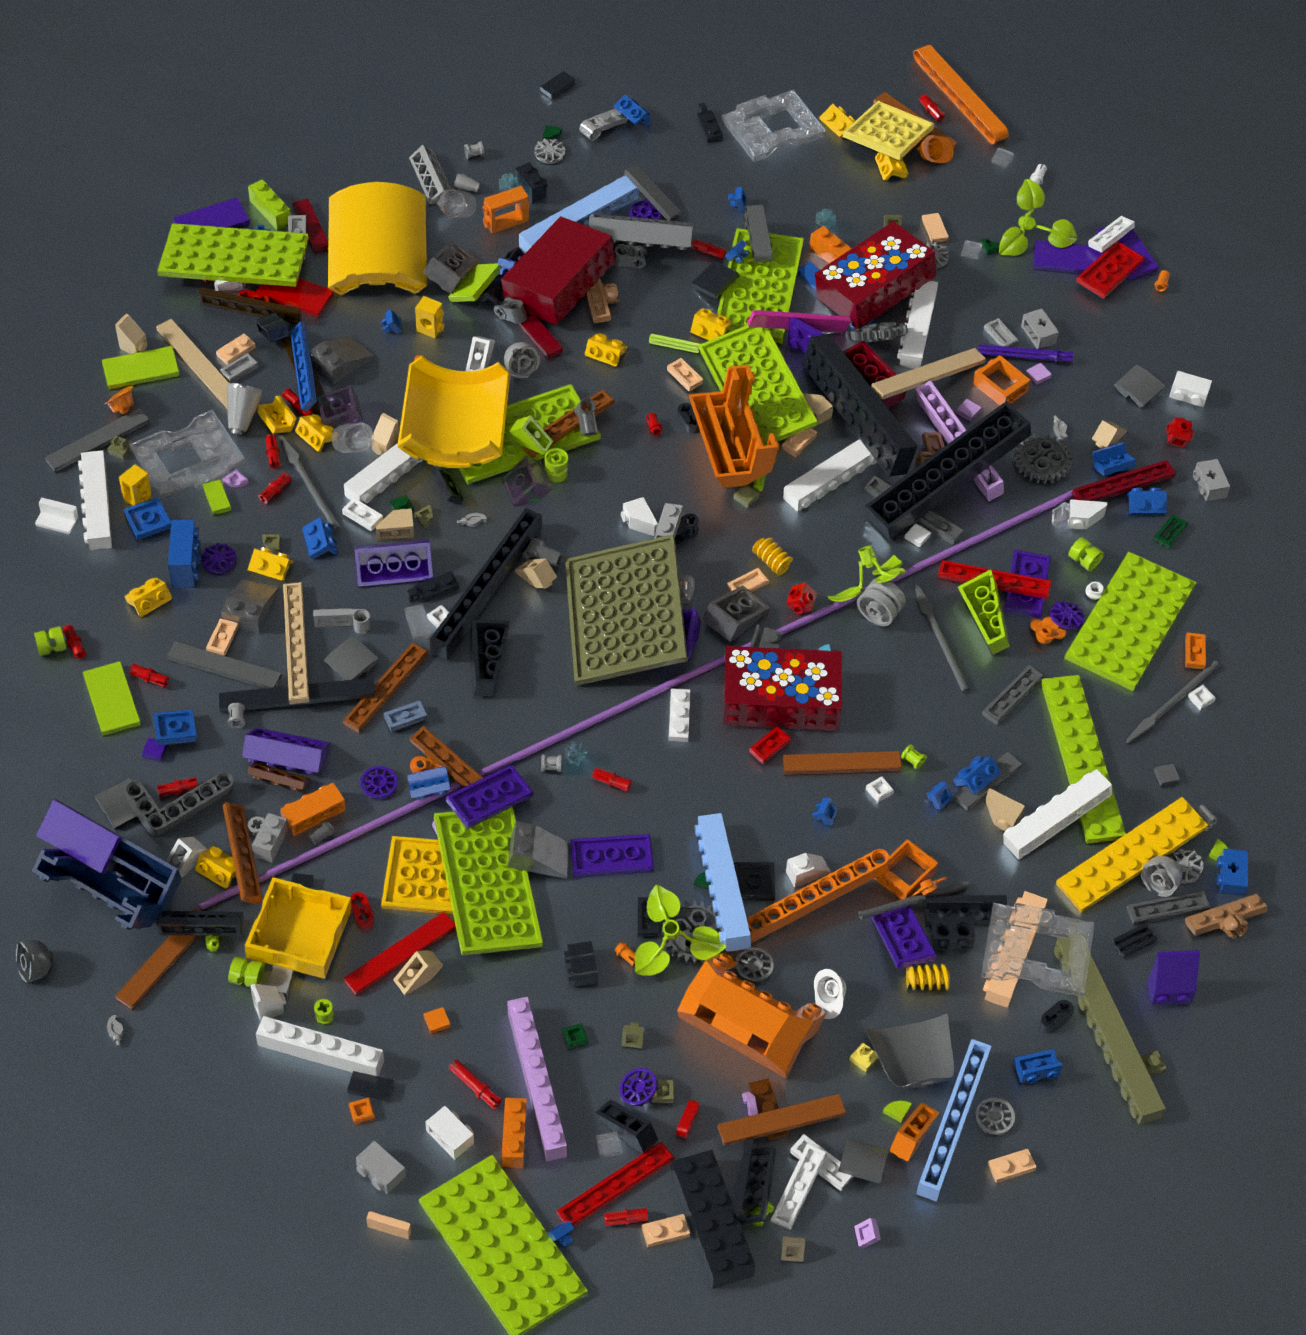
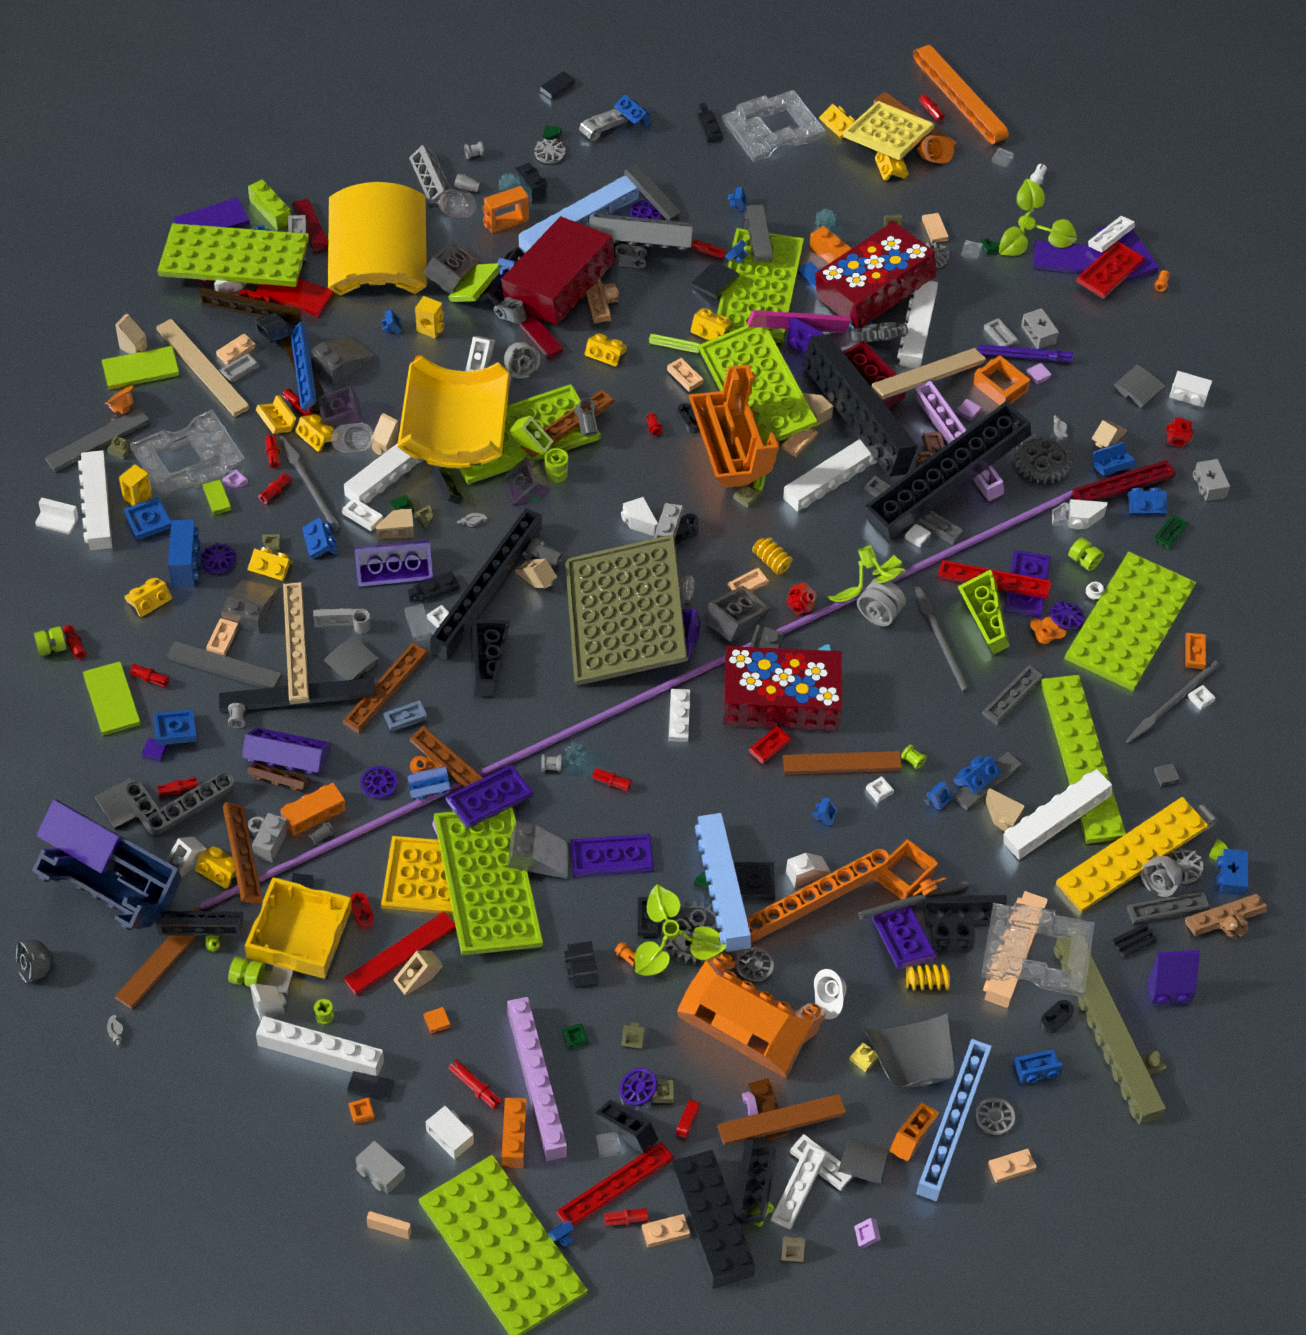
(241, 406): light grey cone -> none
(897, 1110): lime tile -> none

